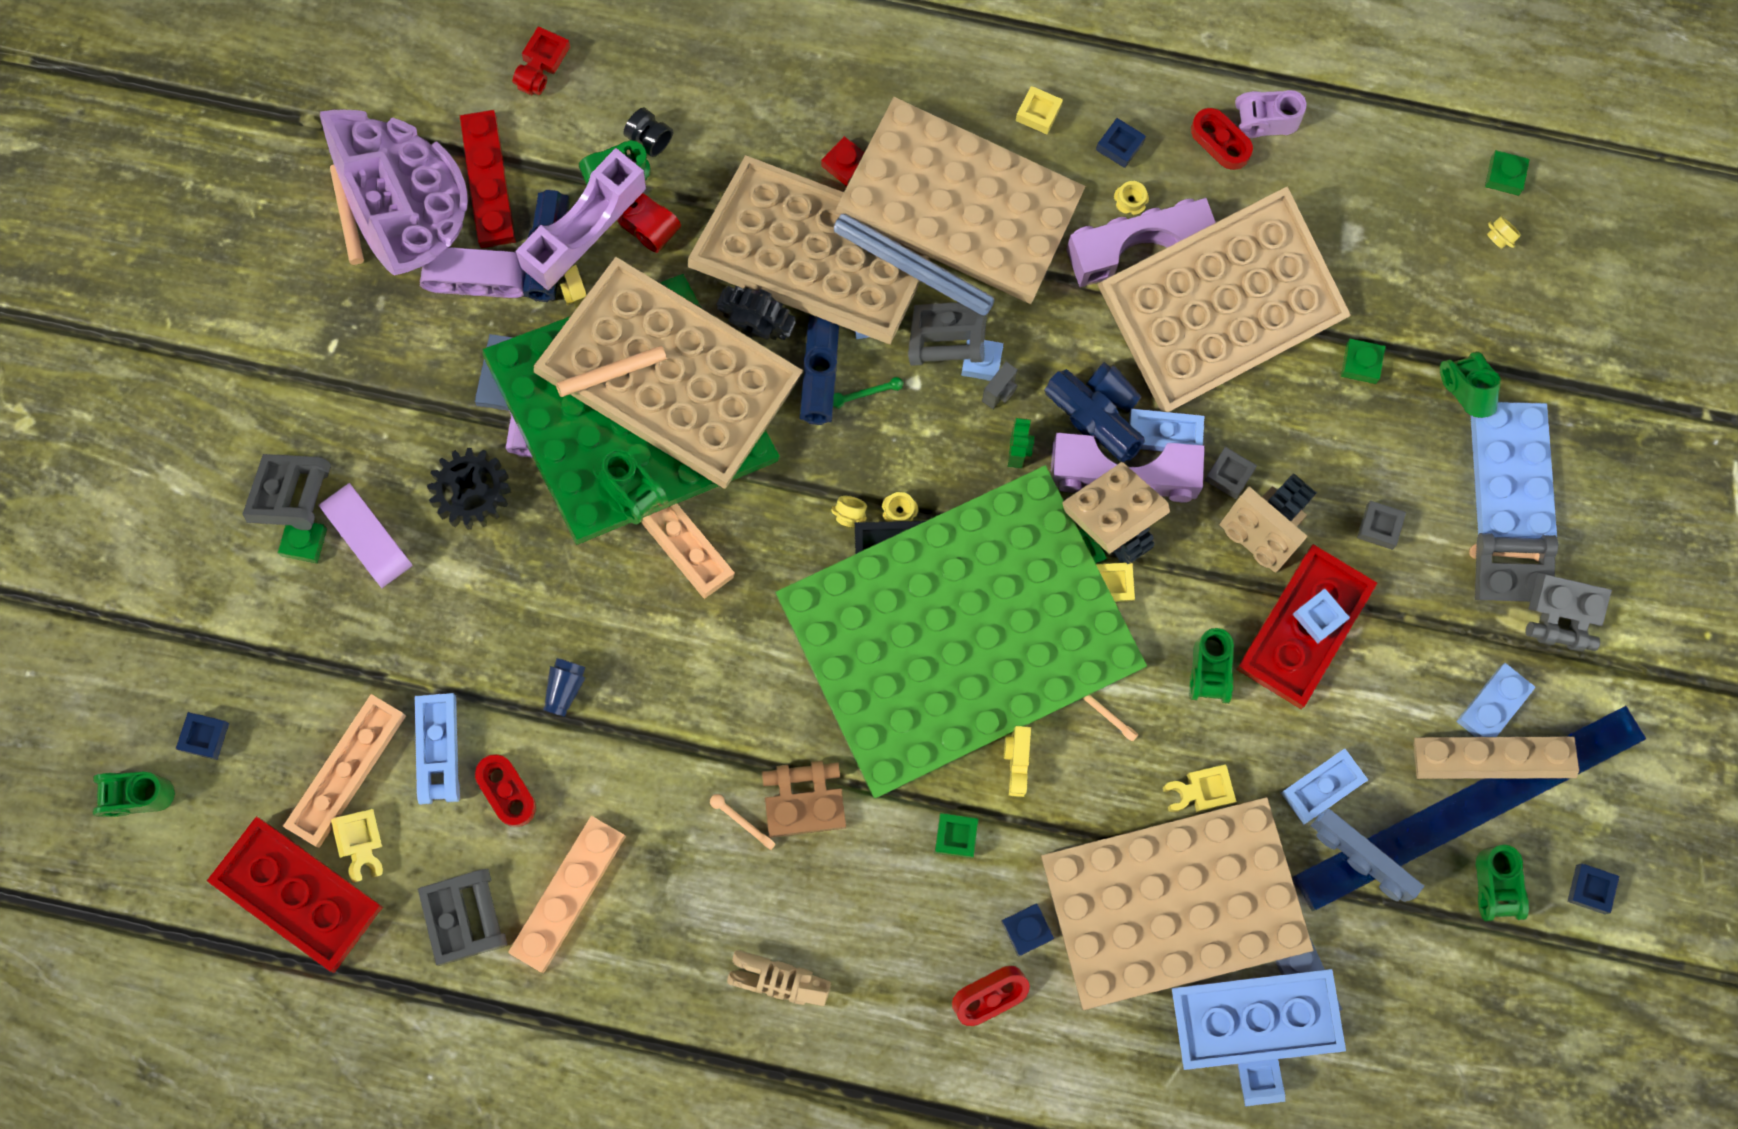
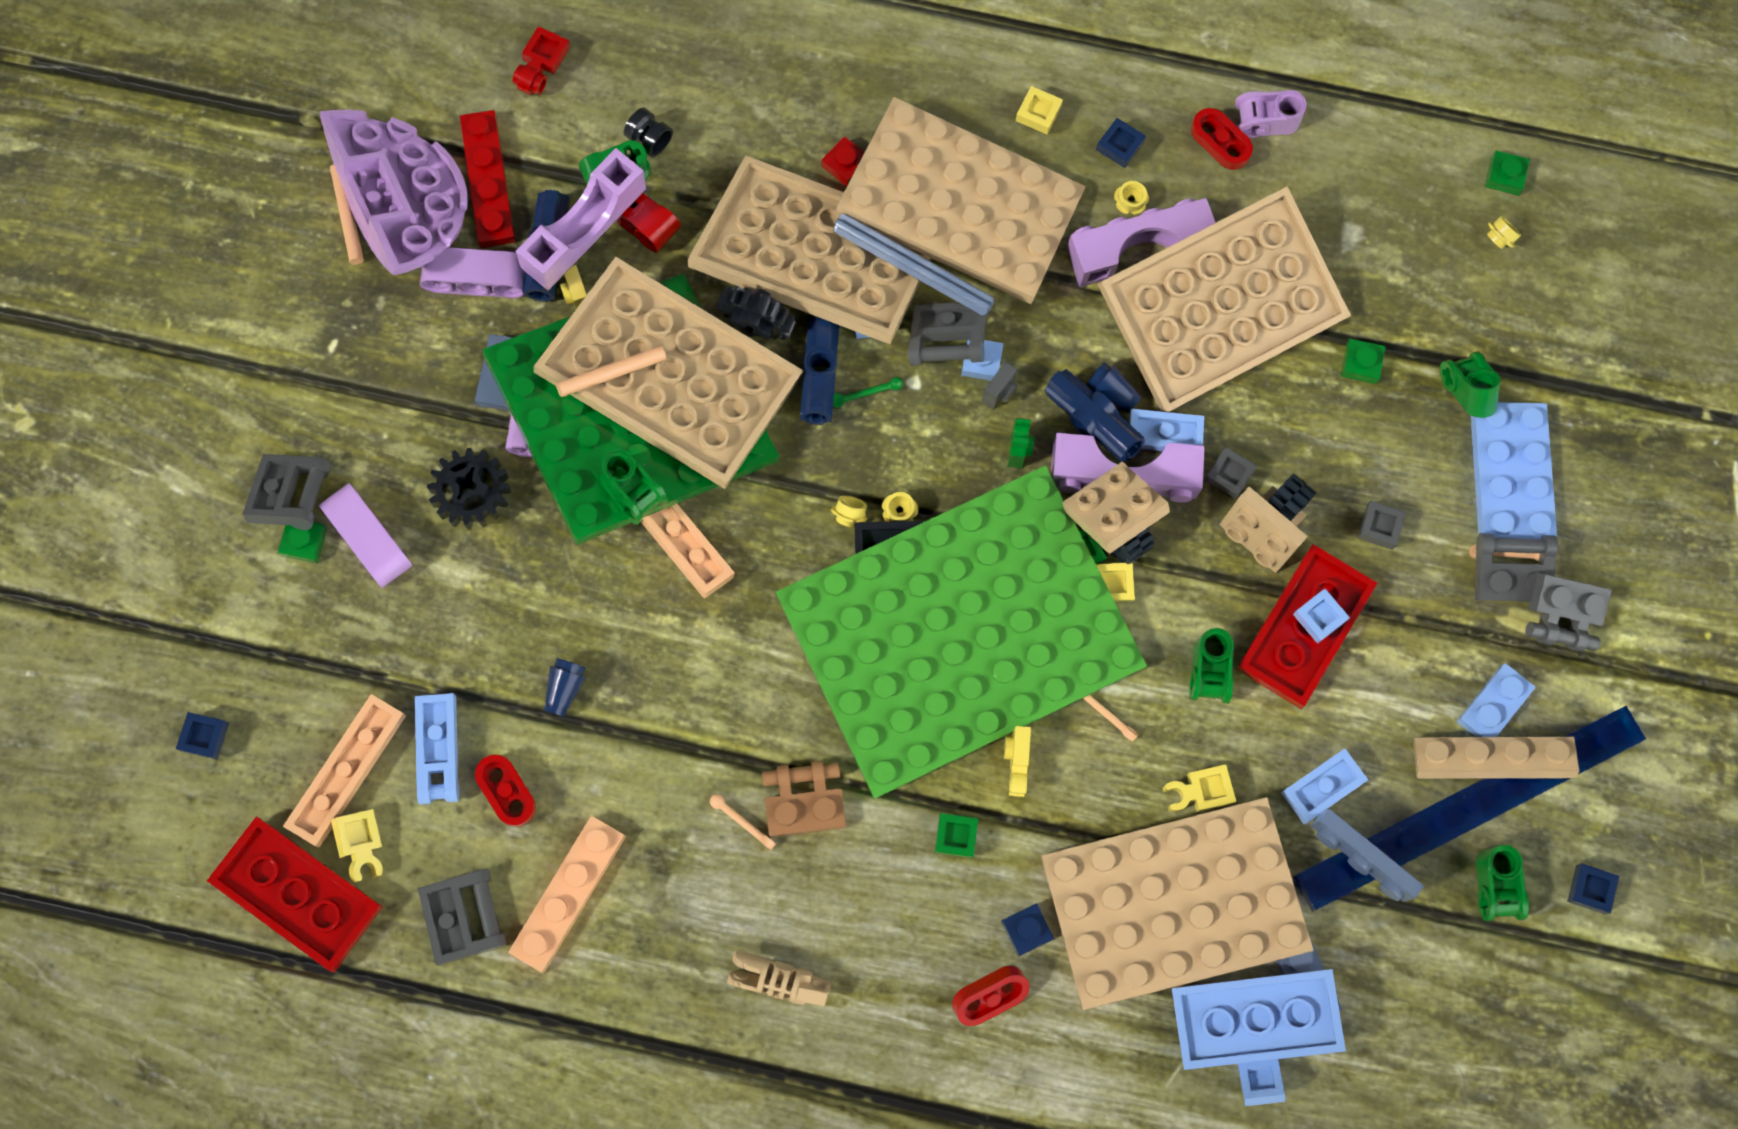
(125, 793): green piece -> none

